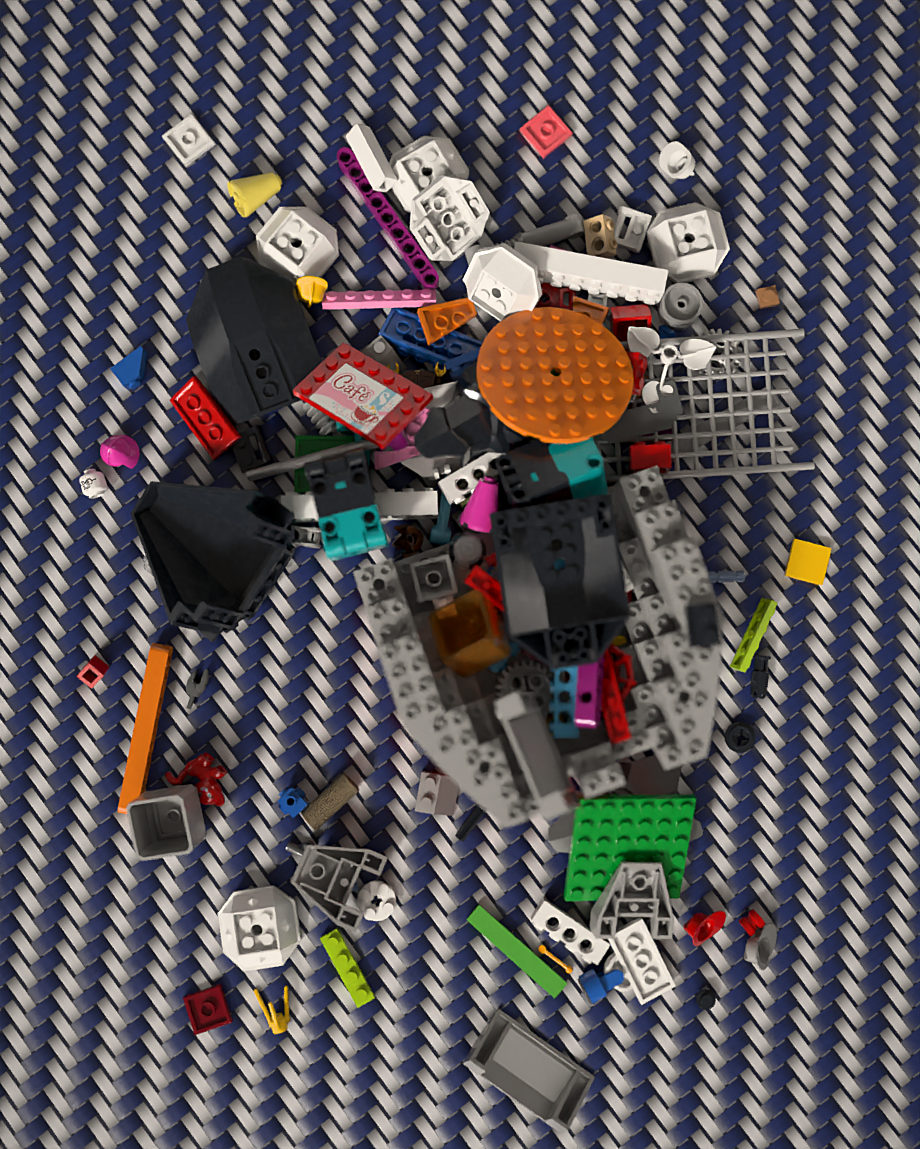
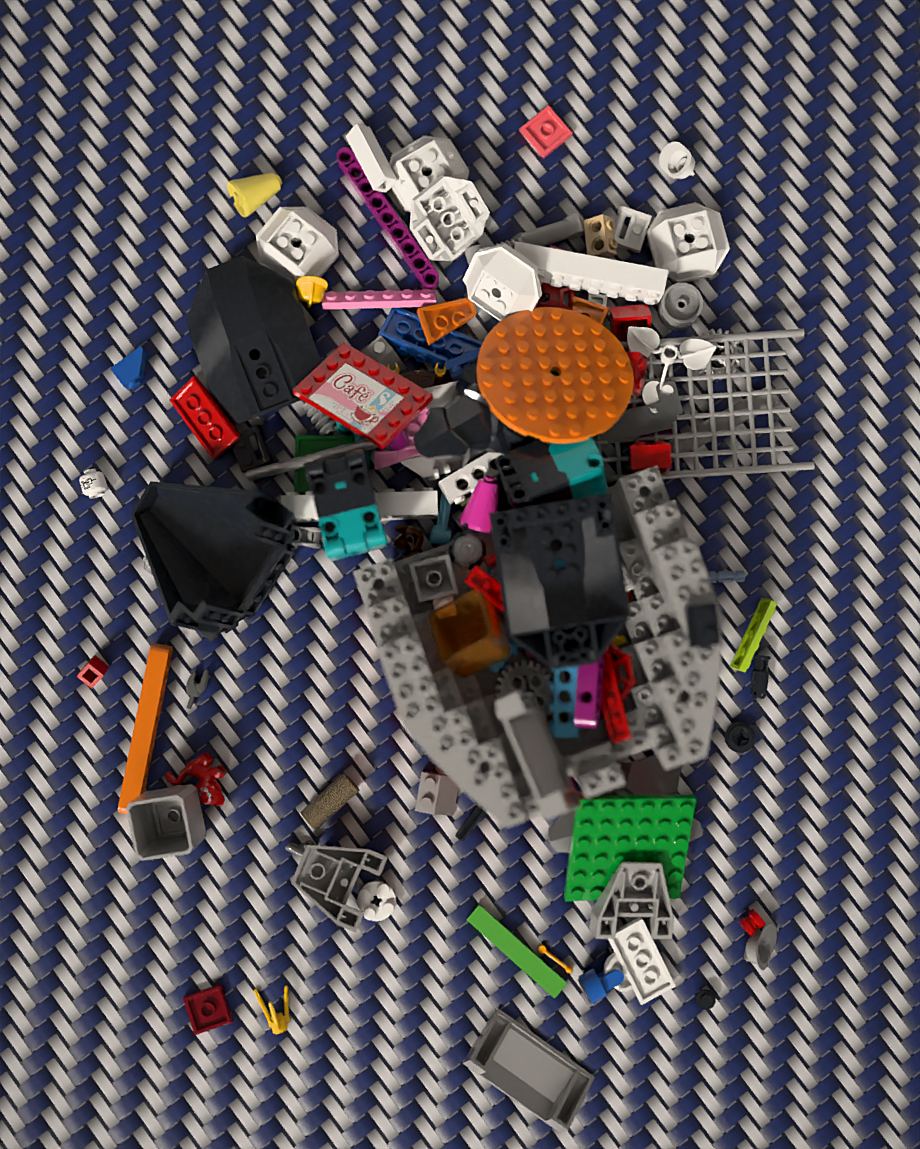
(120, 451): dark pink helmet -> none
(188, 140): white tile -> none
(277, 917): white piece -> none
(299, 804): blue brick -> none
(347, 967): lime plate -> none
(590, 954): white brick -> none
(666, 332): blue tile -> none
(704, 926): red piece -> none
(767, 297): medium nougat plate -> none
(807, 562): yellow tile -> none

